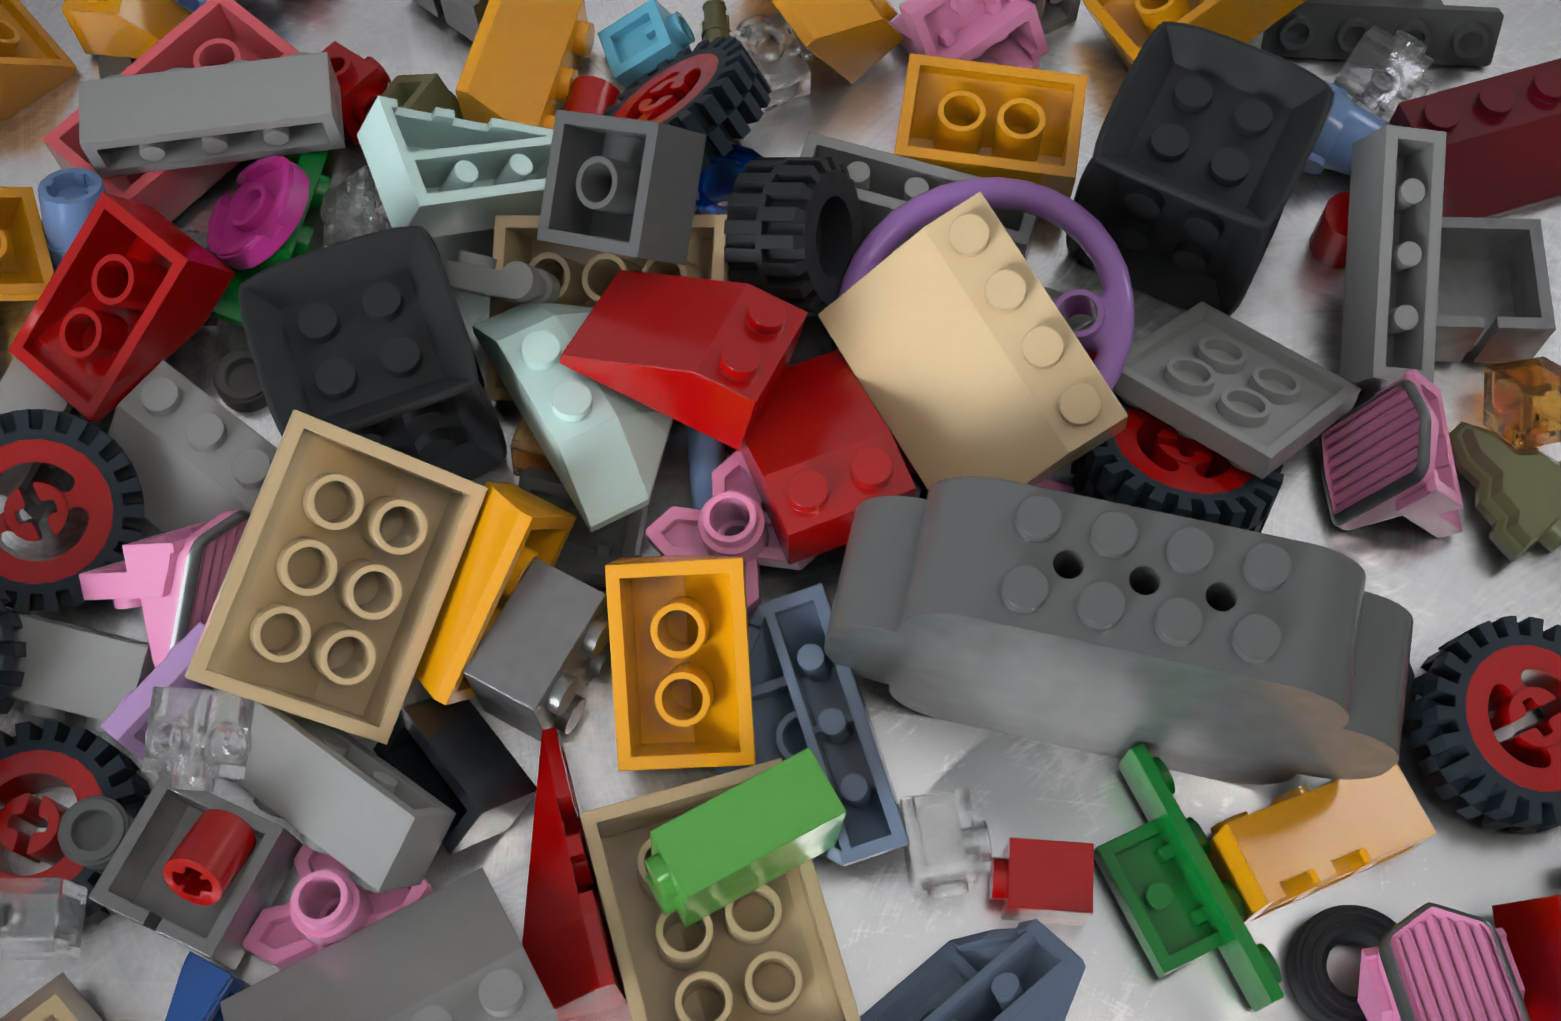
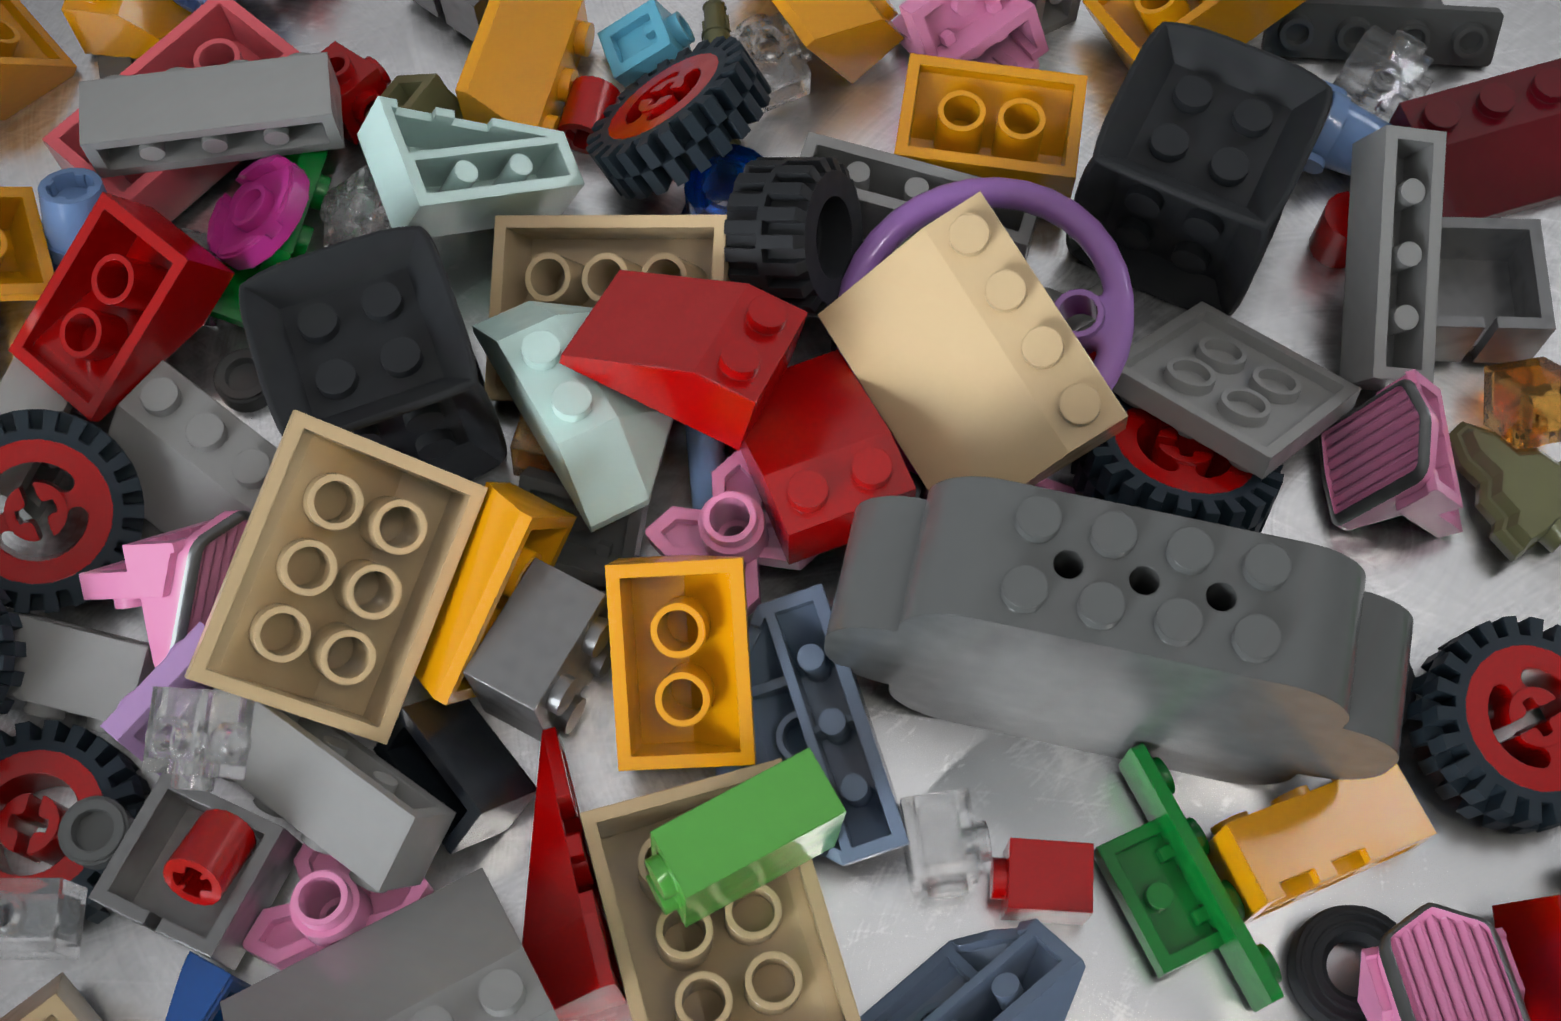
(514, 283): light grey plate -> none
(621, 186): dark grey brick -> none

